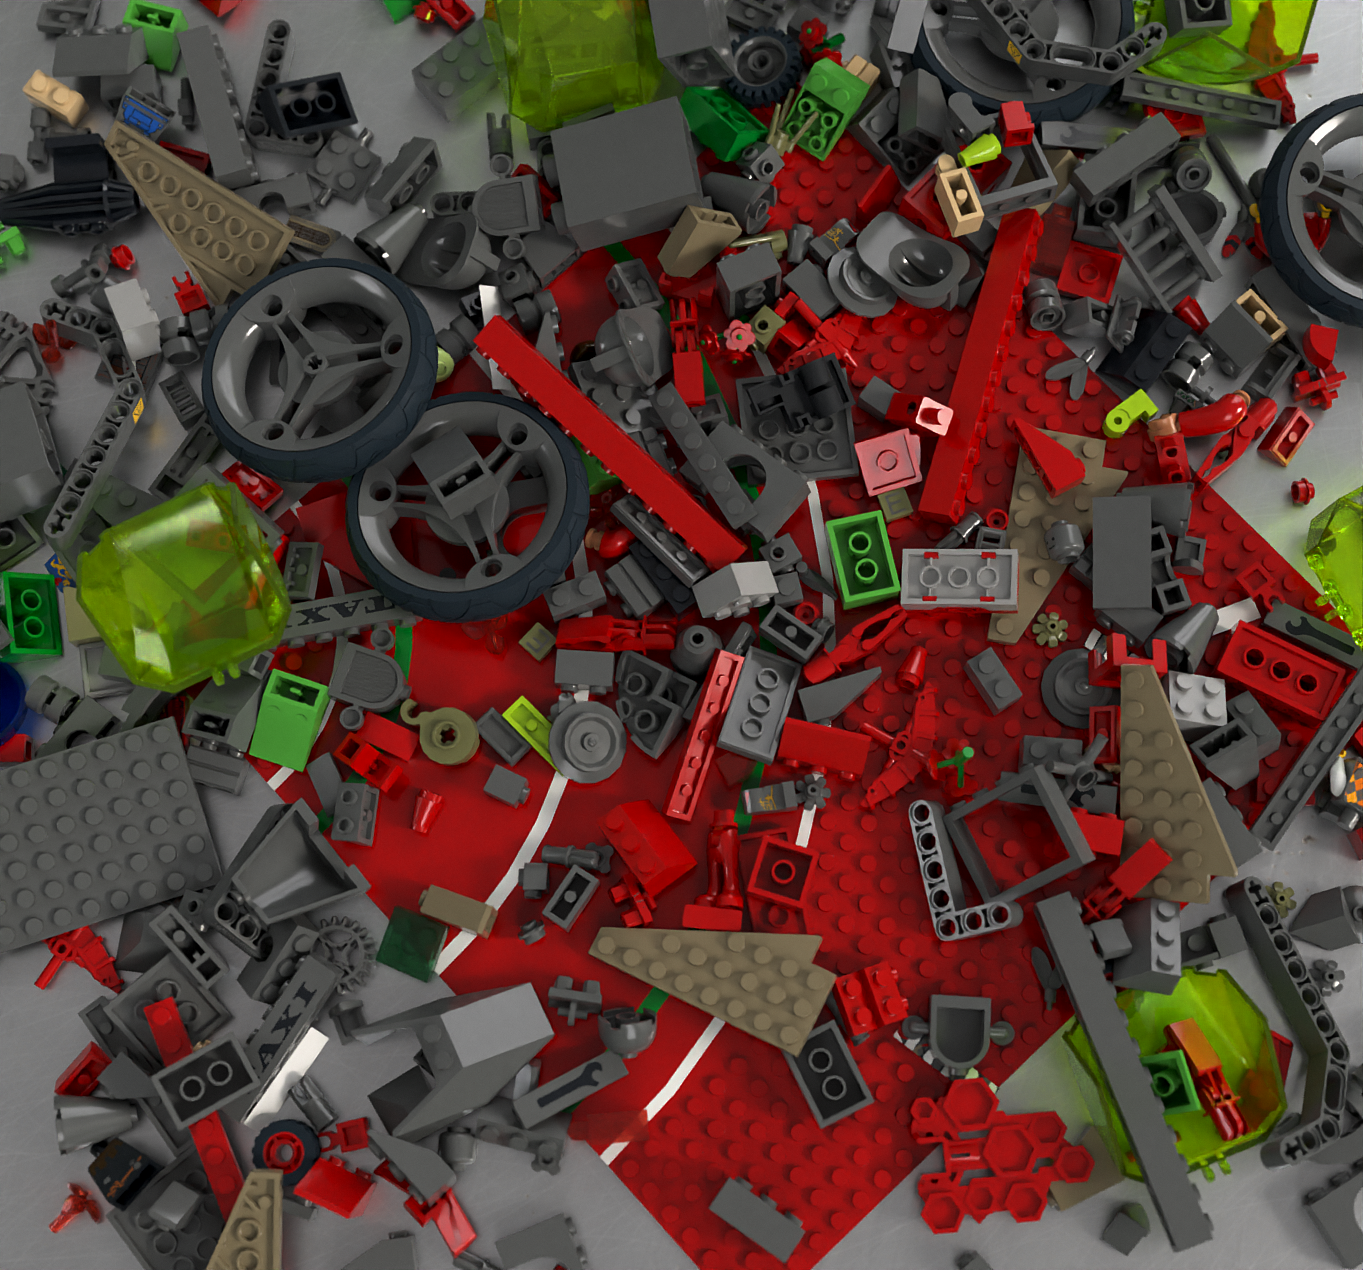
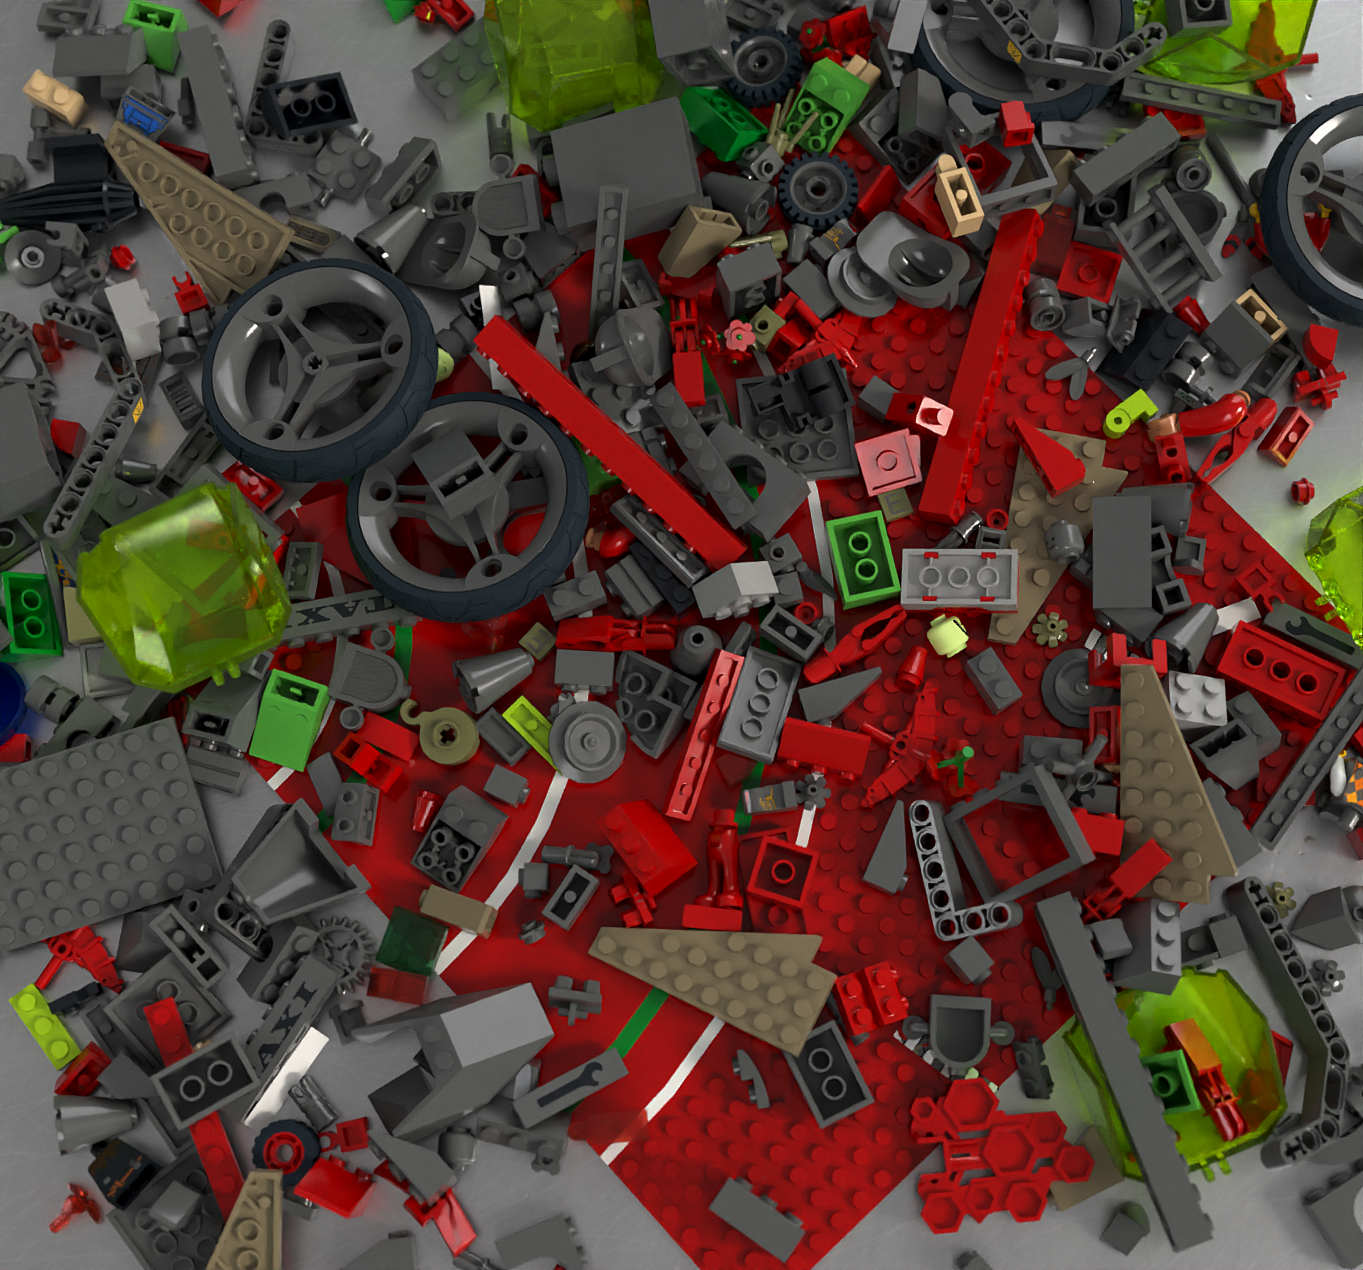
(28, 270): none -> dark grey dish
(46, 1028): none -> lime plate
(55, 590): none -> dark grey bar
(68, 437): none -> red brick
(69, 239): none -> dark grey hinge
(70, 1003): none -> black plate
(133, 470): none -> dark grey cone
(397, 986): none -> clear red brick
(459, 838): none -> dark grey slope
(491, 676): none -> dark grey cone
(608, 254): none -> dark grey plate
(627, 1031): dark grey cylinder -> none
(747, 1070): none -> dark grey slope
(821, 174): none -> wheel
(850, 32): none -> red slope
(889, 858): none -> dark grey slope
(947, 635): none -> yellowish green head
(969, 961): none -> dark grey brick
(980, 151): lime cone -> none
(1035, 1077): none -> dark grey hinge

